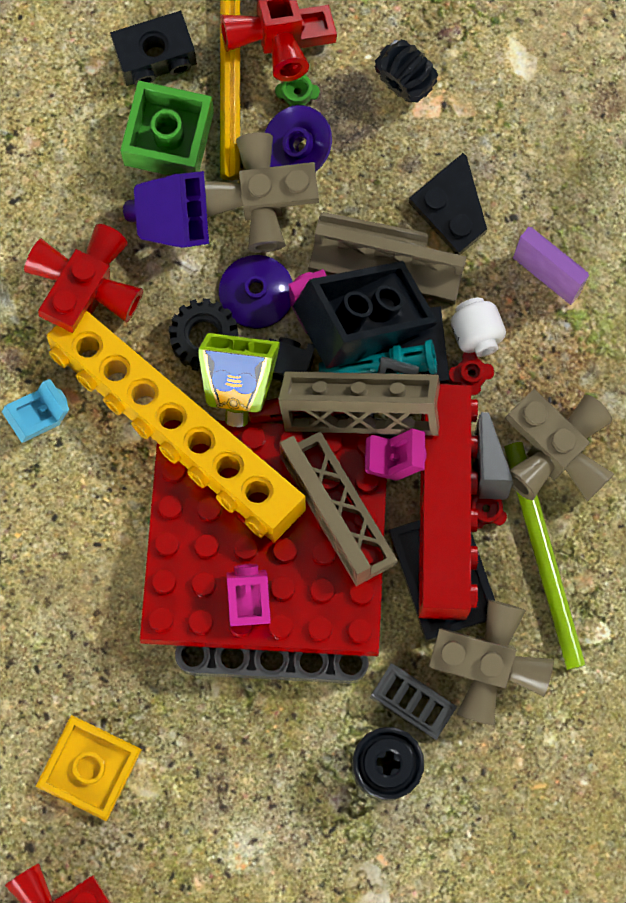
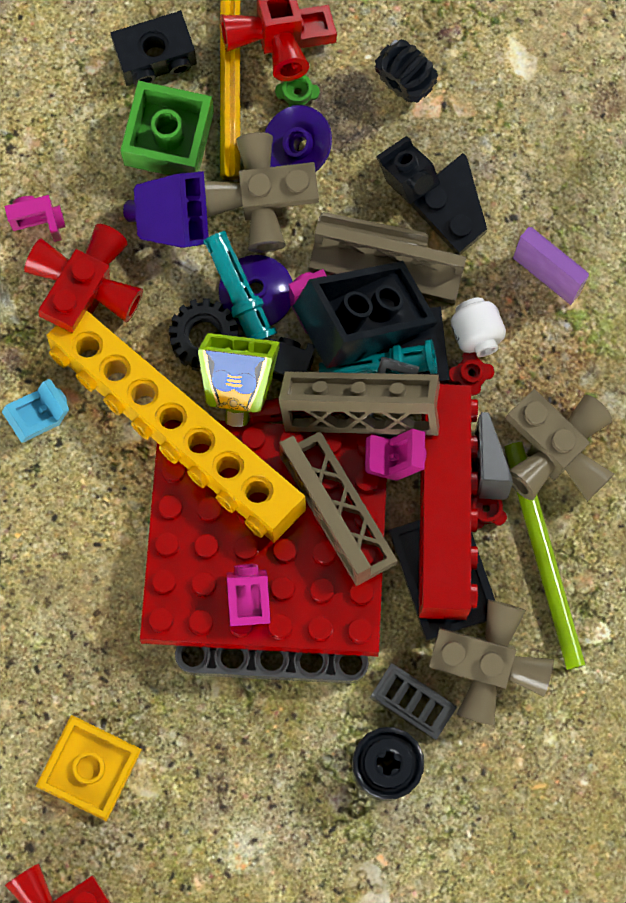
(33, 211): none -> dark pink bracket
(245, 304): none -> teal pin
(408, 170): none -> black brick

